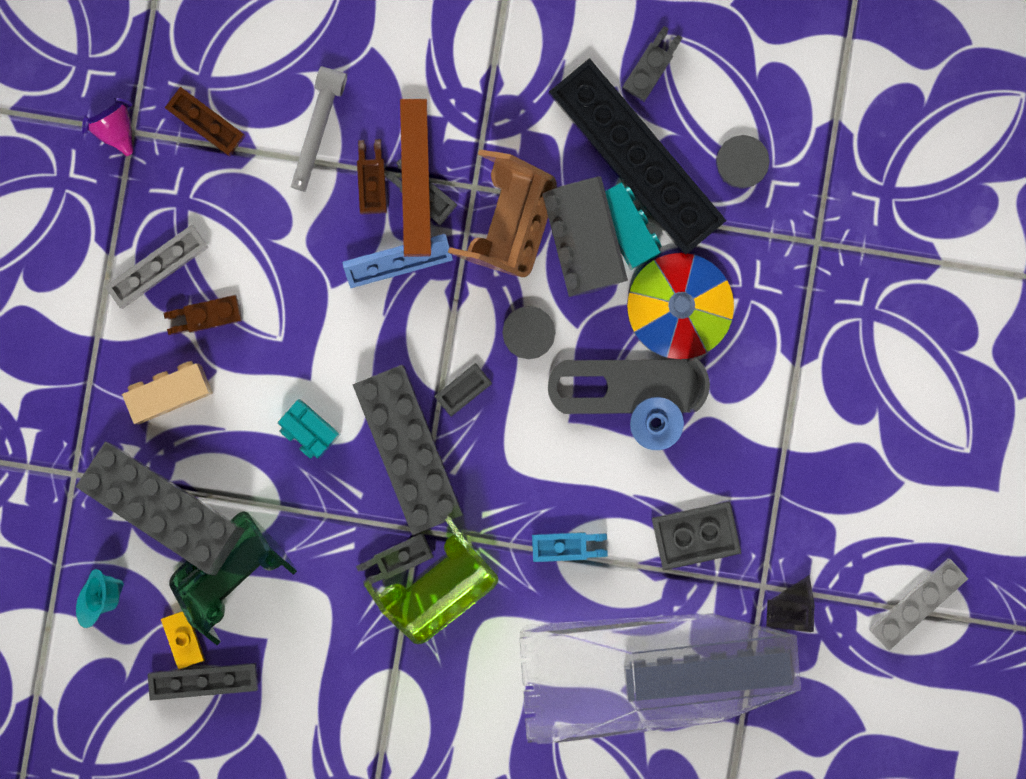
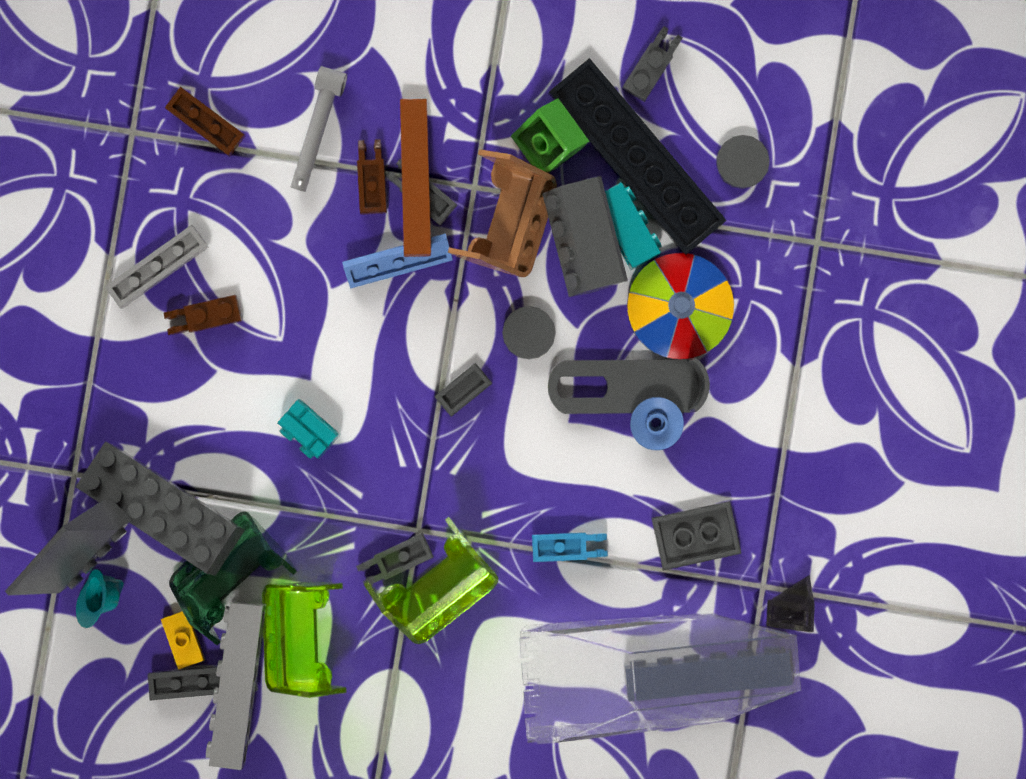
(73, 551): none -> dark grey slope
(112, 126): dark pink hat -> none
(166, 392): tan brick -> none
(237, 684): none -> light grey brick
(292, 639): none -> clear neon green windscreen
(407, 449): dark grey brick -> none
(549, 137): none -> bright green slope
(918, 604): light grey plate -> none

